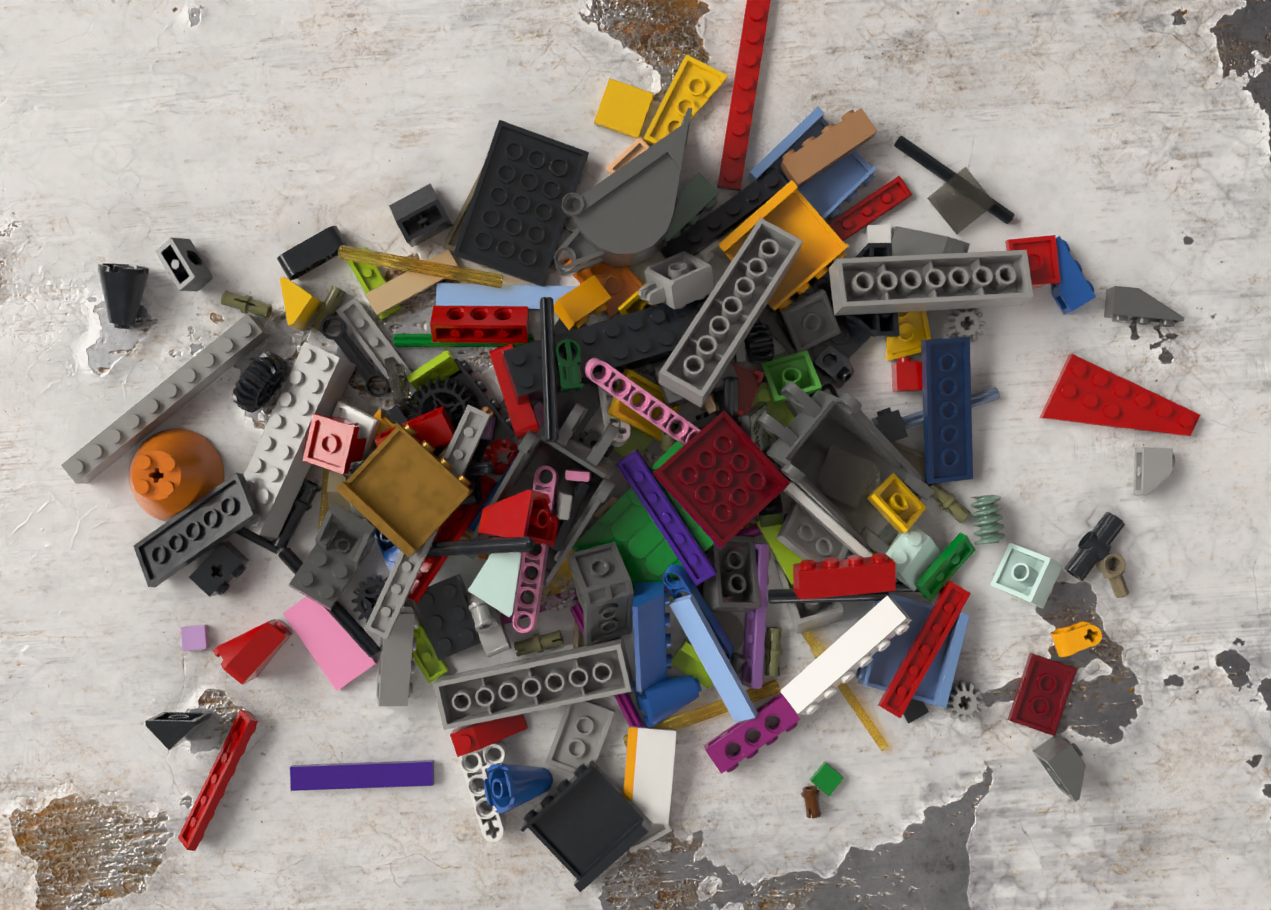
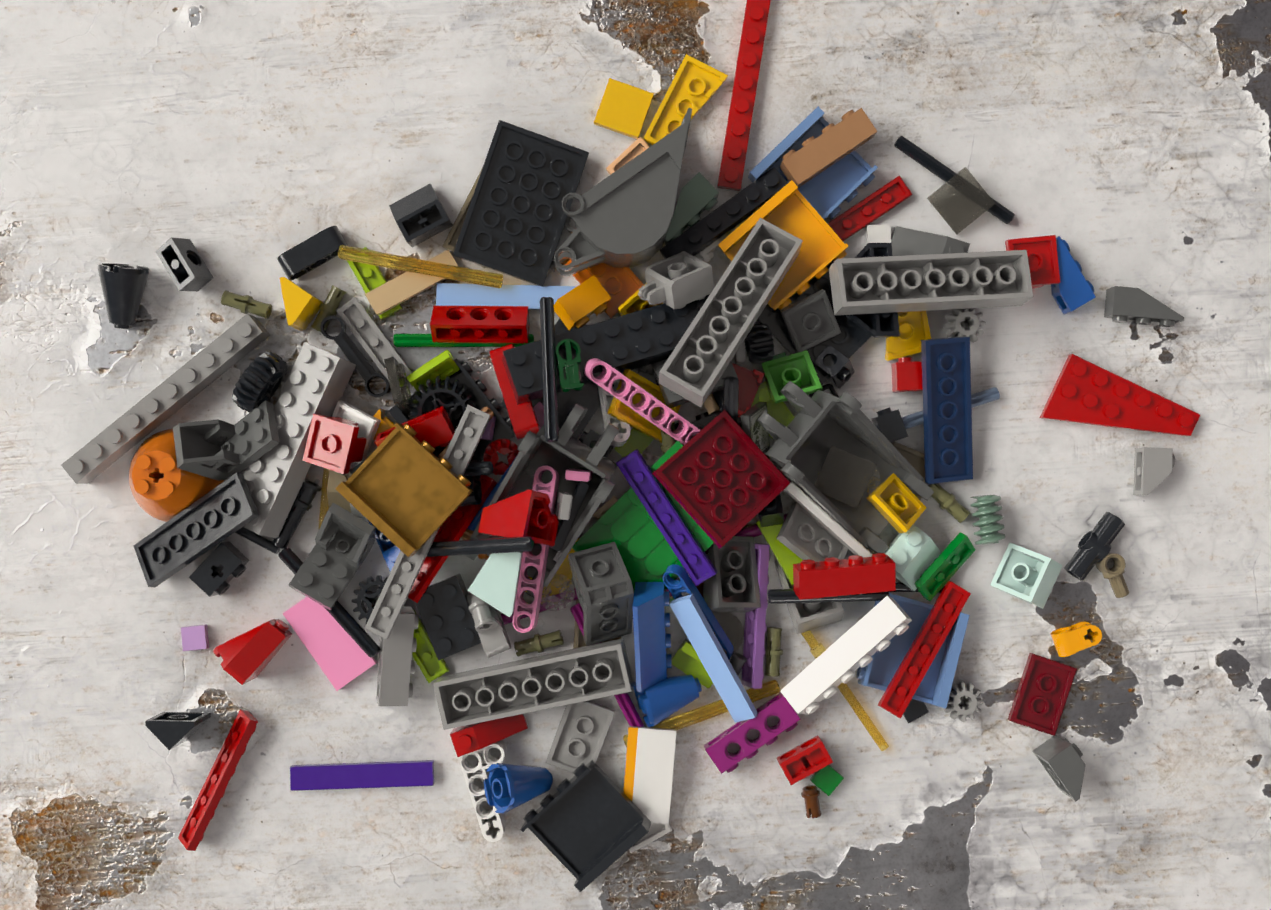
(223, 449): none -> dark grey bracket
(804, 760): none -> red brick

